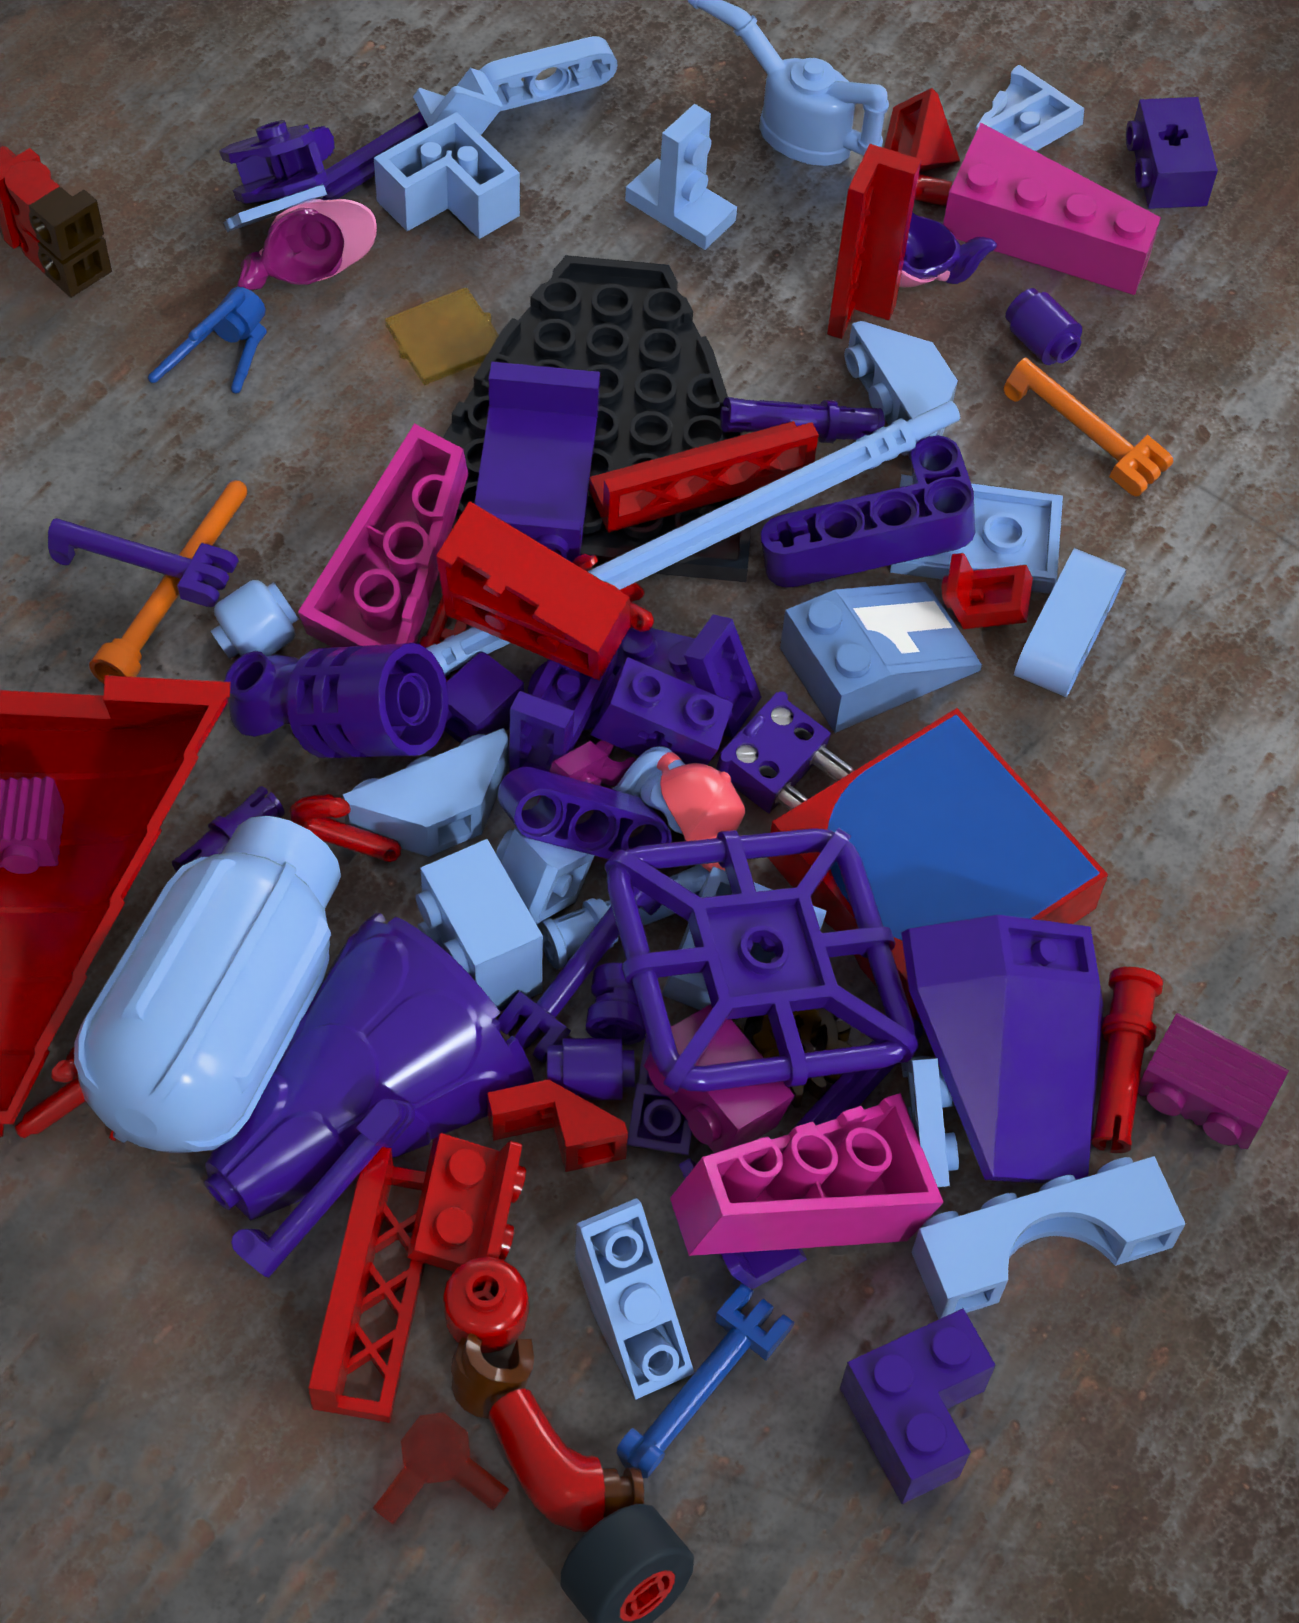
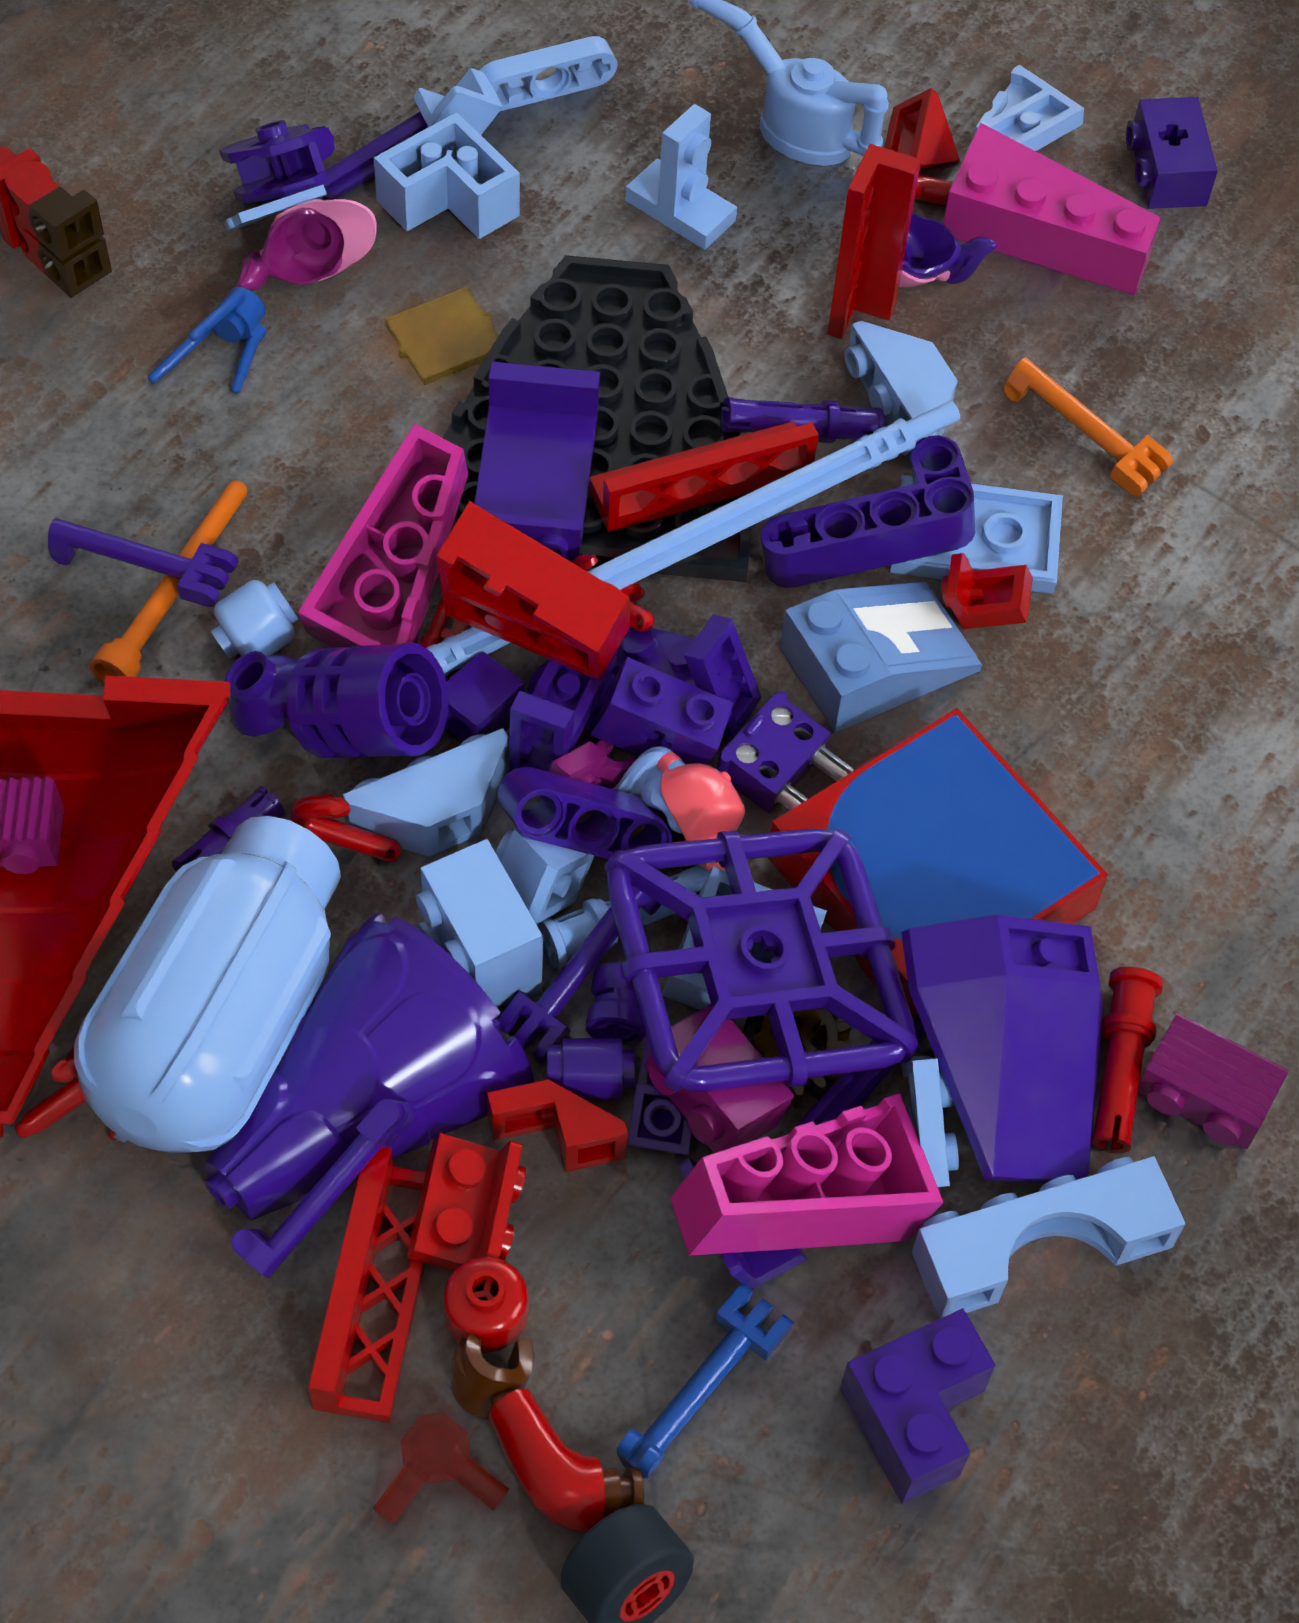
(631, 1298): light blue slope -> none
(1044, 326): dark purple brick -> none
(1070, 622): light blue beam -> none

